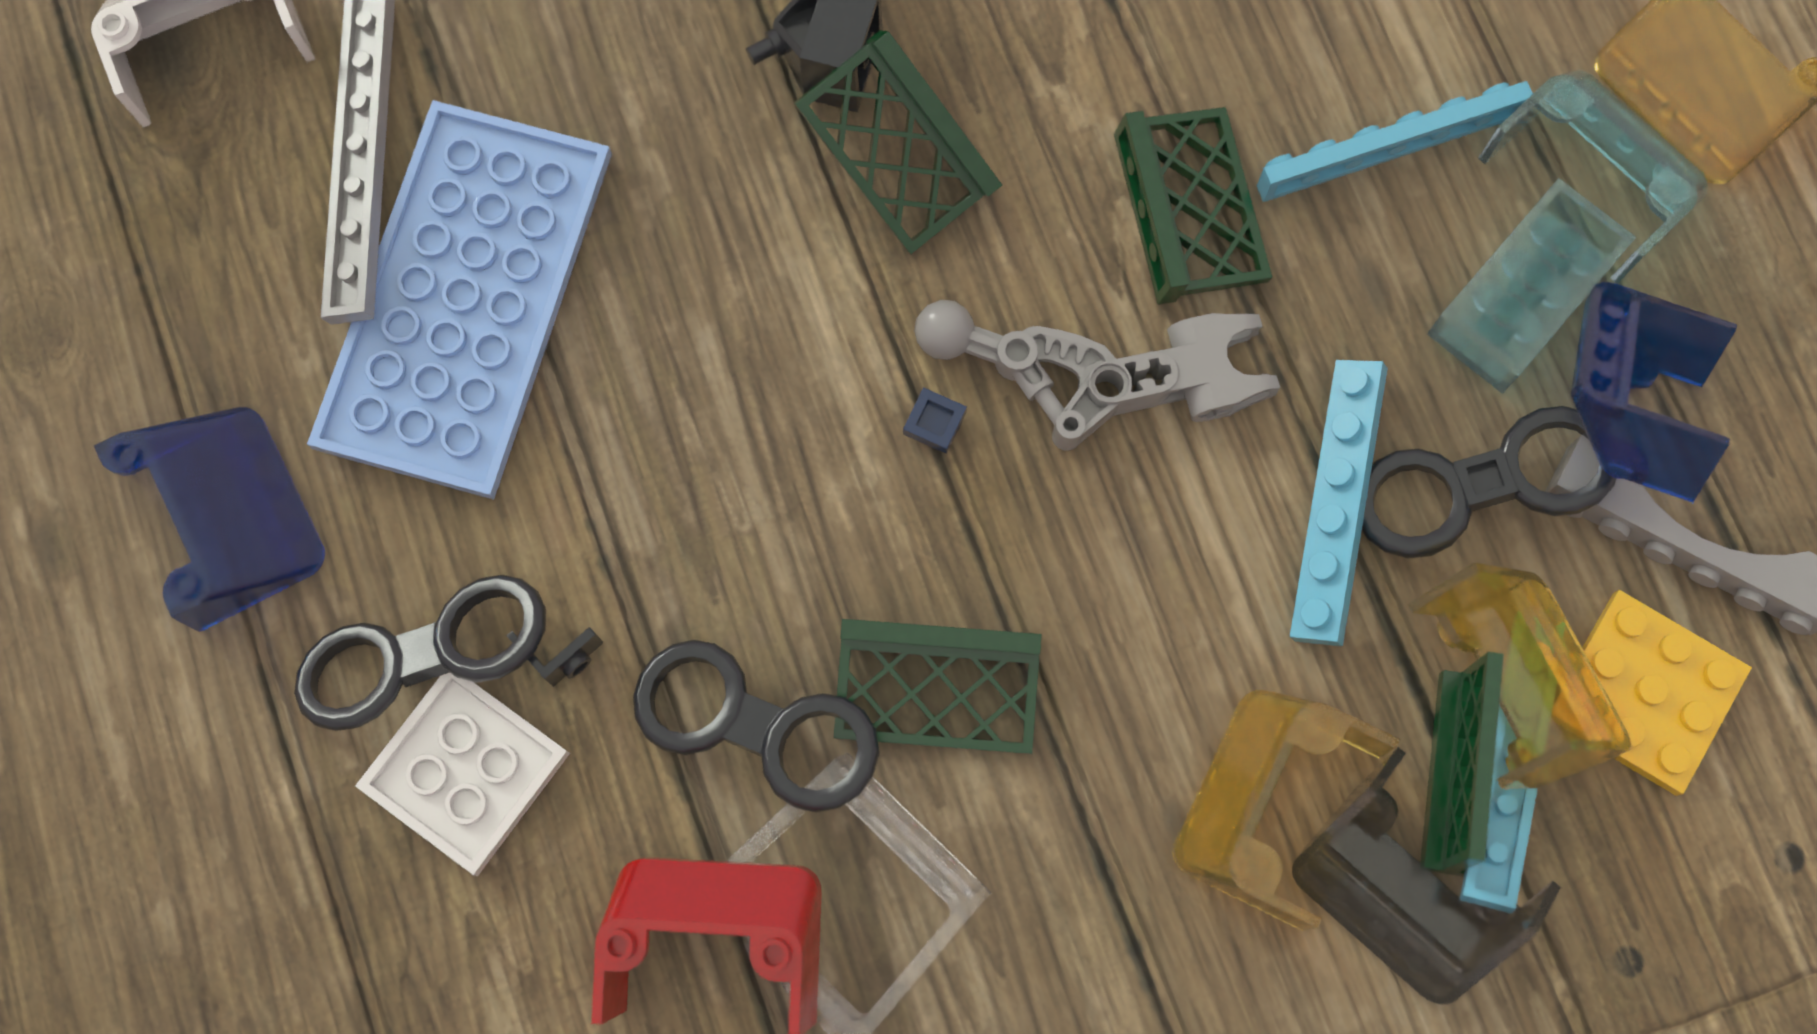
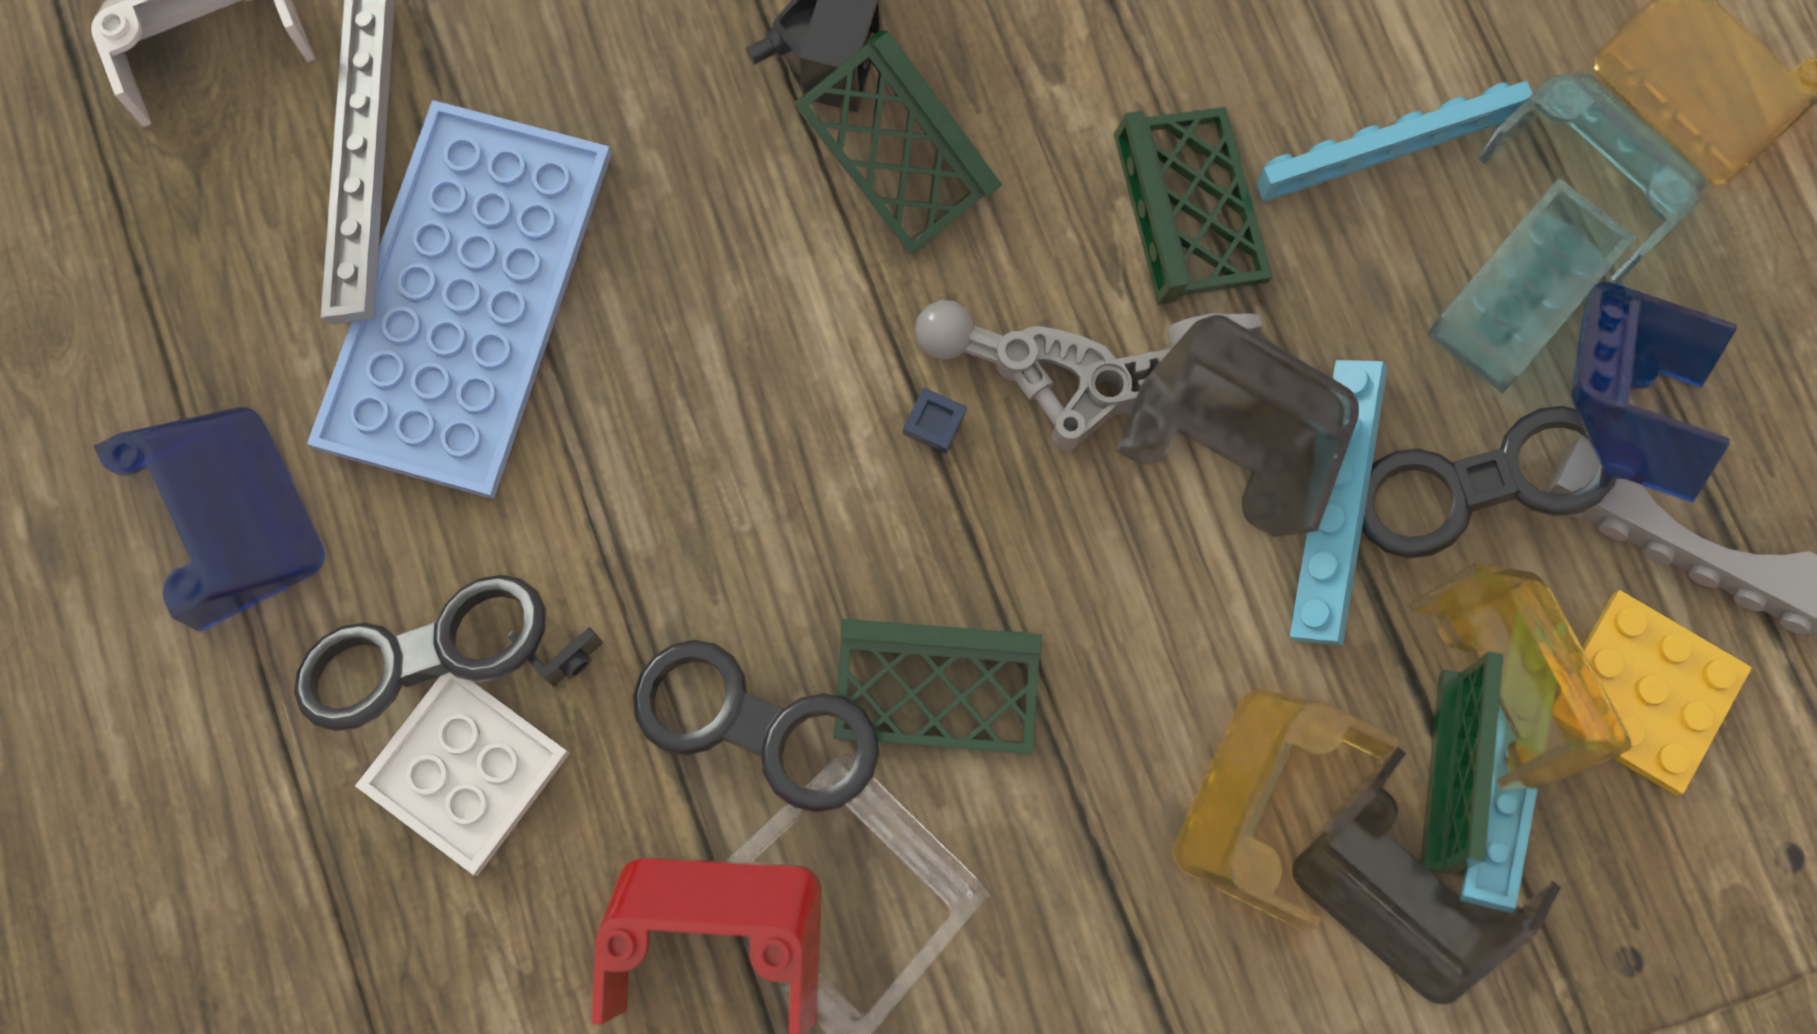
(1254, 410): none -> clear smoke windscreen

